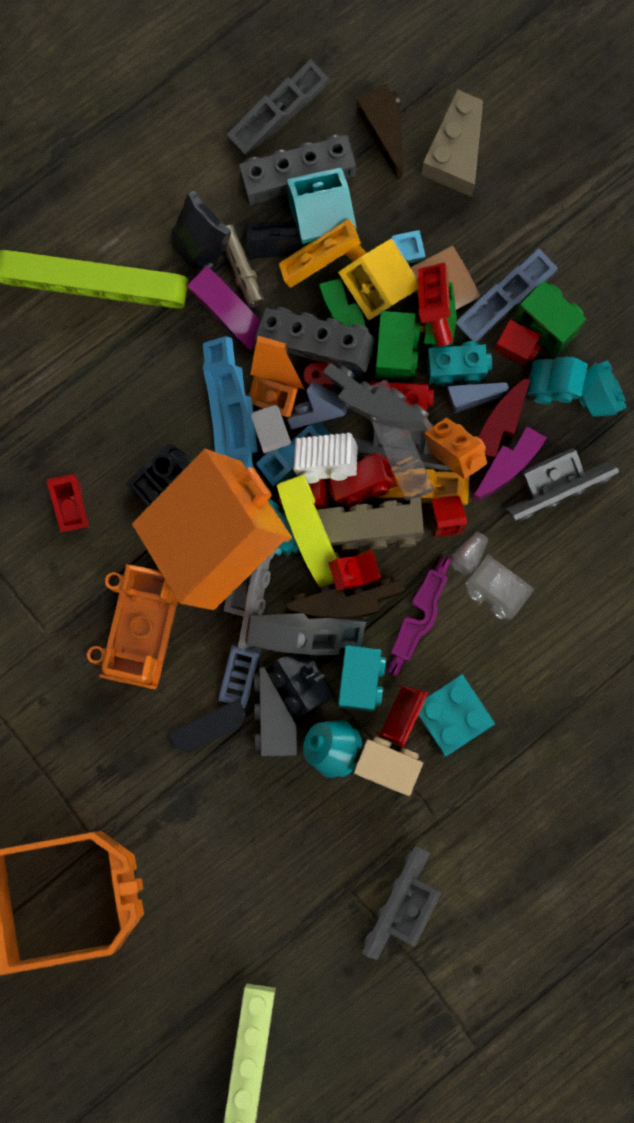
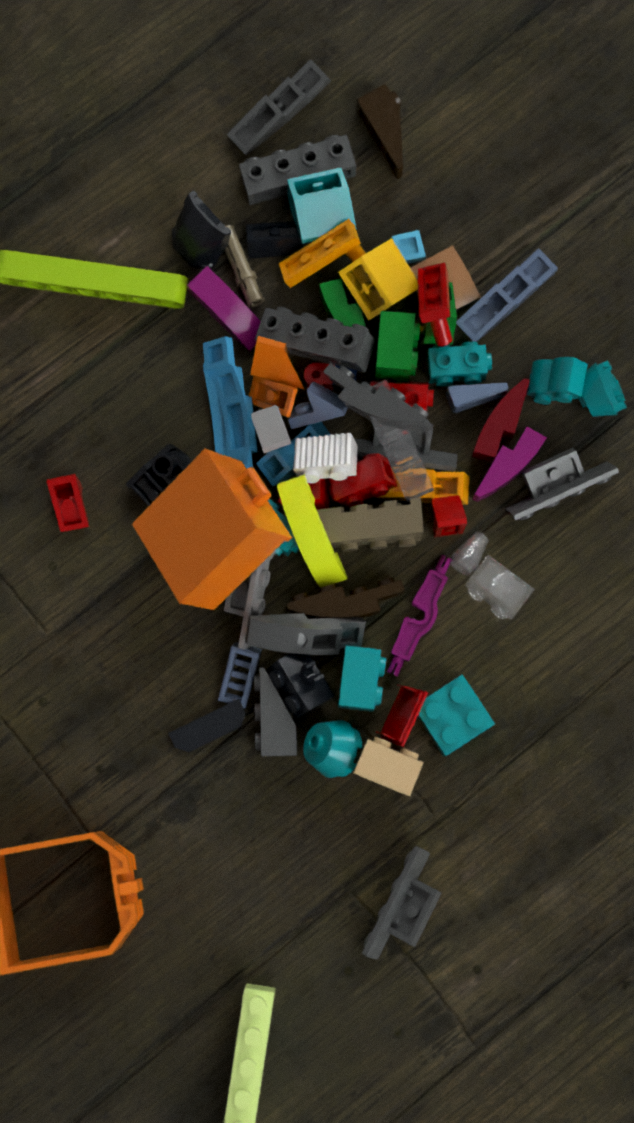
(138, 628): orange container -> none
(355, 571): red slope -> none
(456, 145): dark tan wedge -> none
(456, 447): orange brick -> none
(518, 343): red brick -> none
(550, 317): green brick -> none

